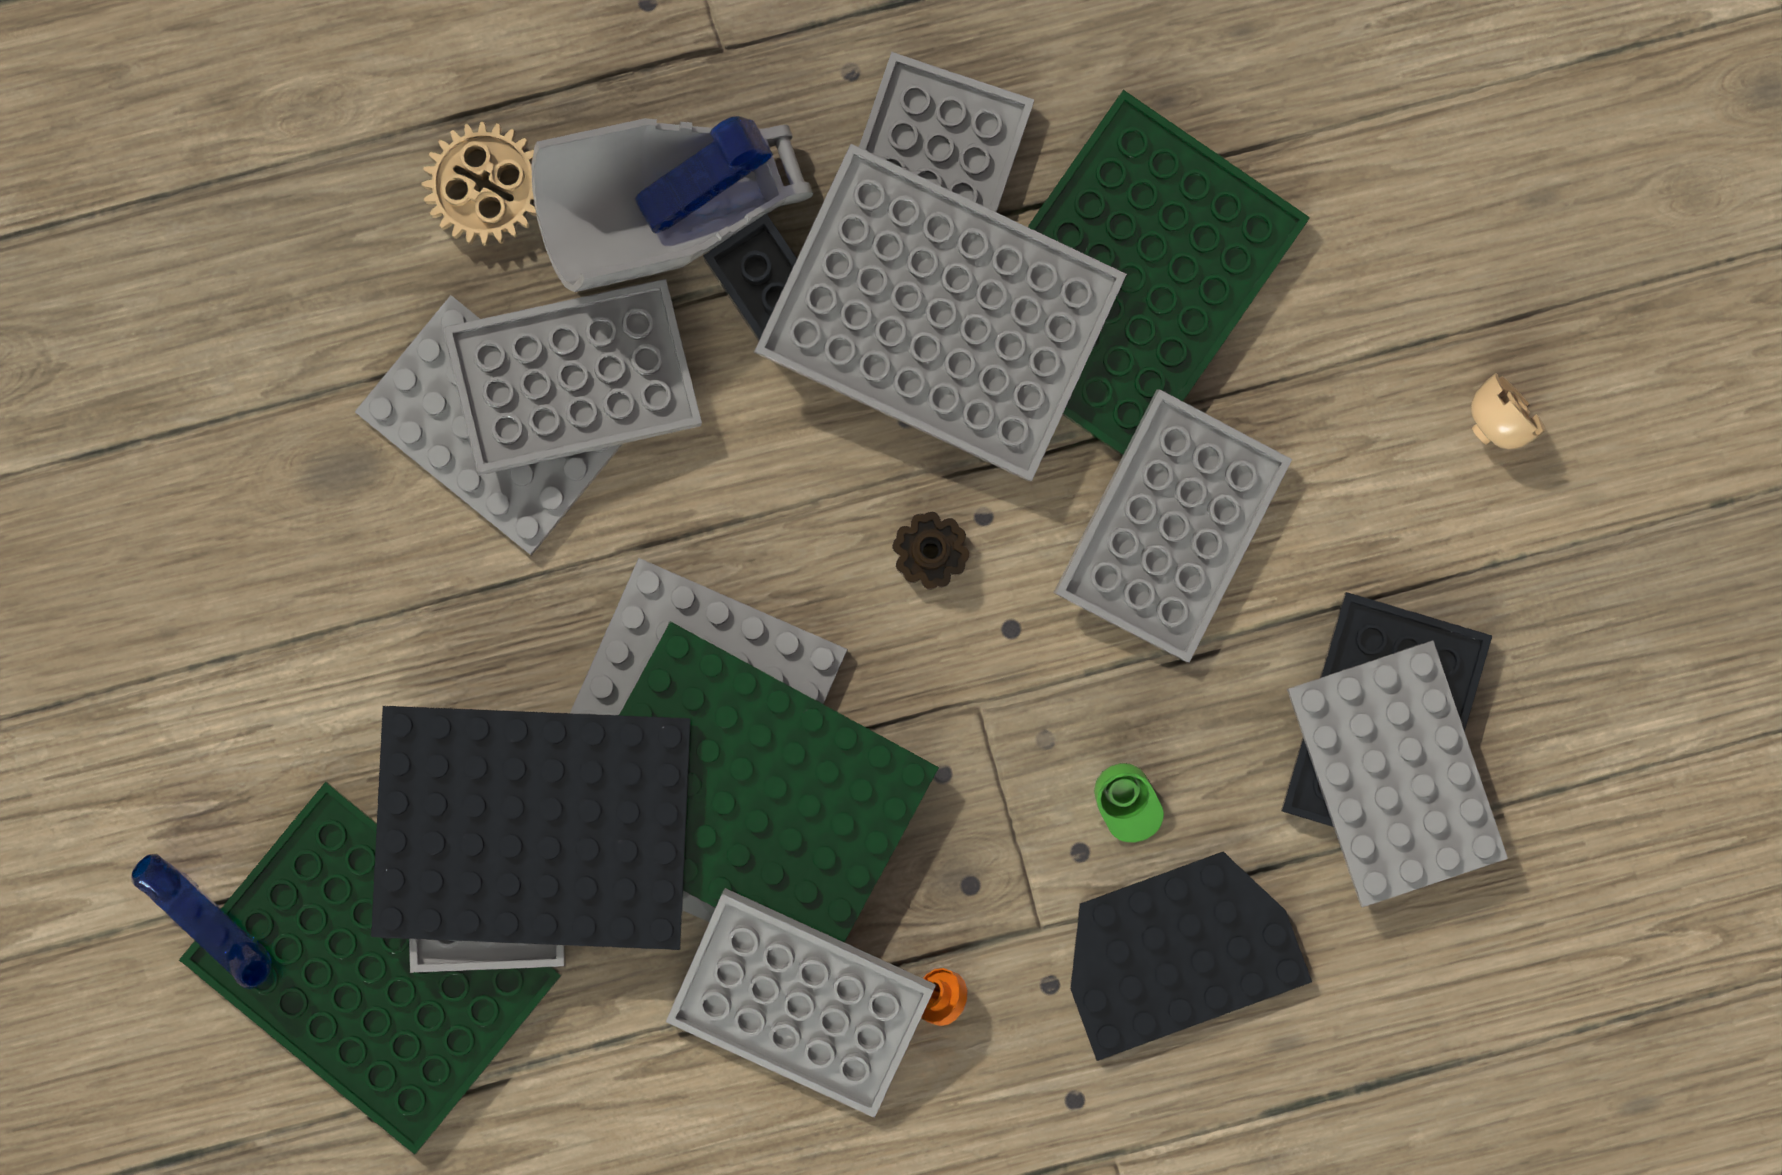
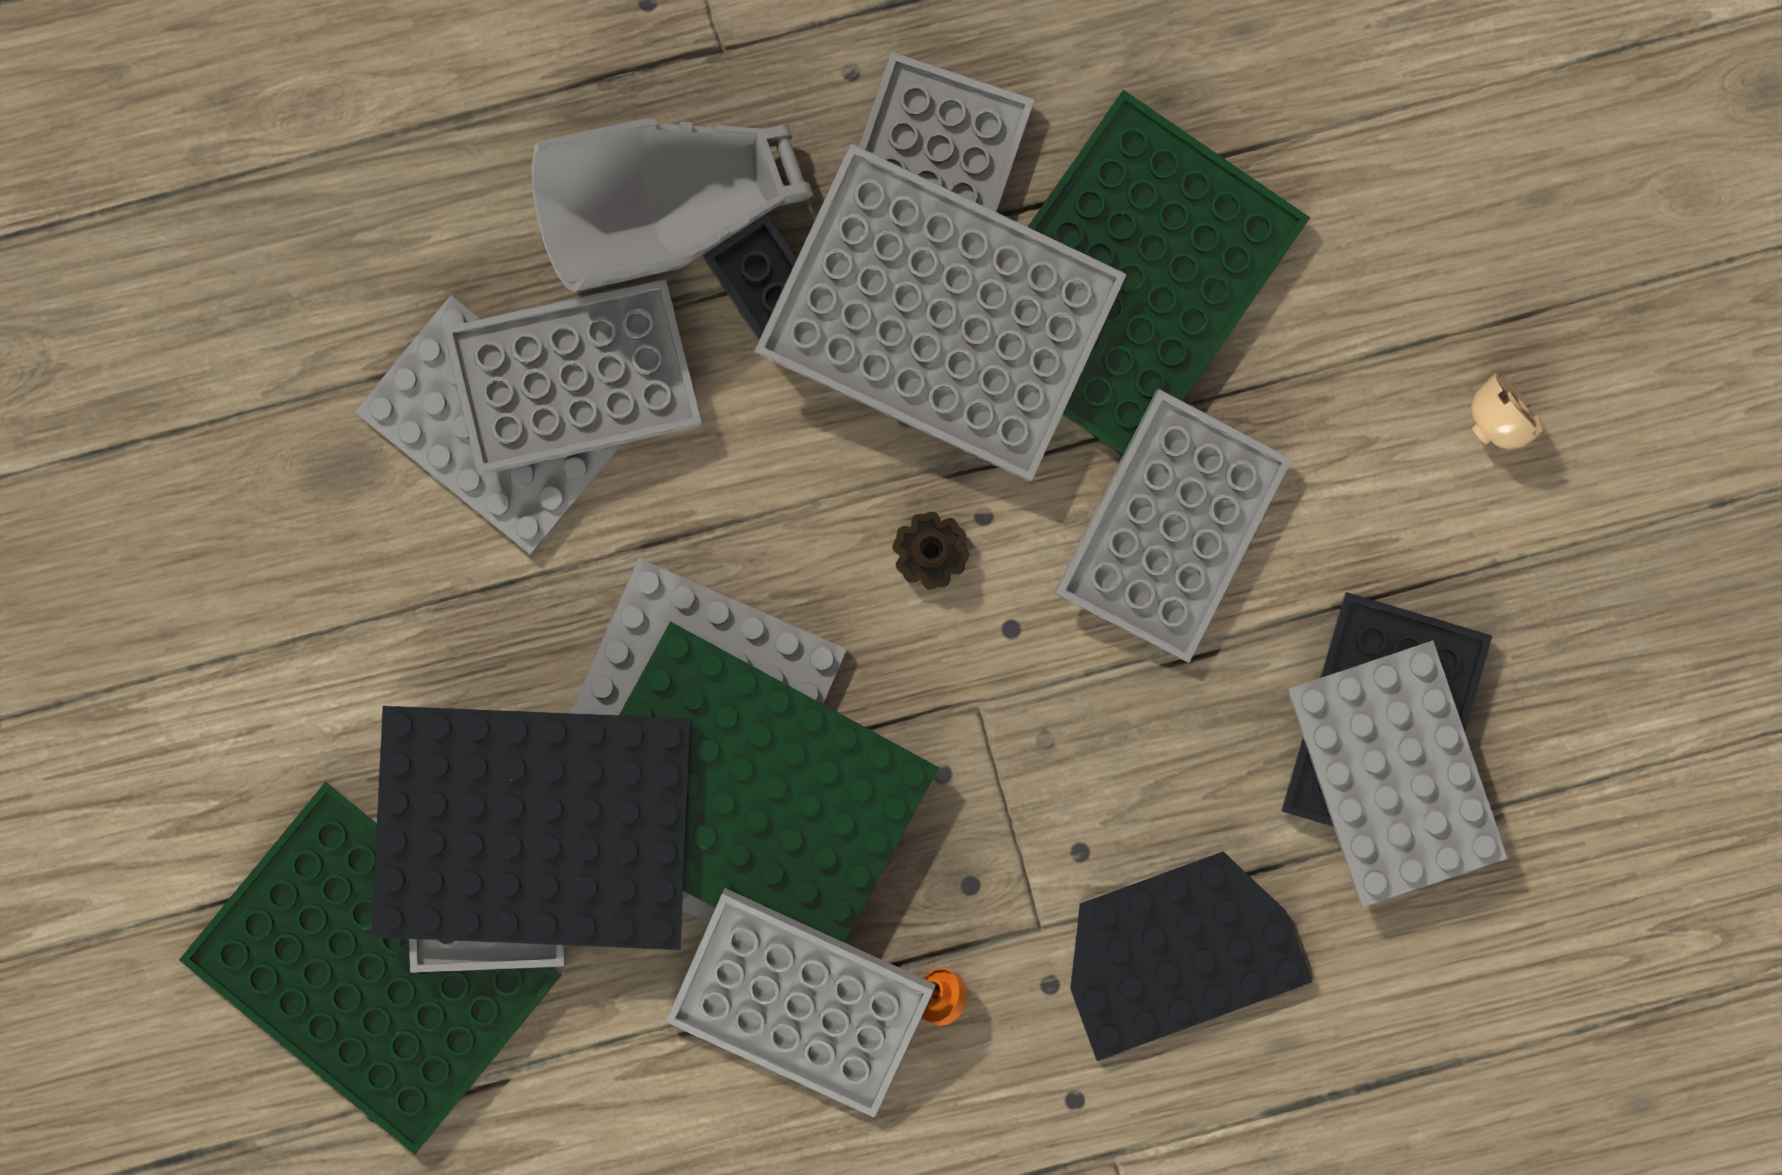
(203, 920): clear blue plate -> none
(467, 213): tan gear -> none
(731, 156): clear blue beam -> none
(1128, 803): bright green cap -> none

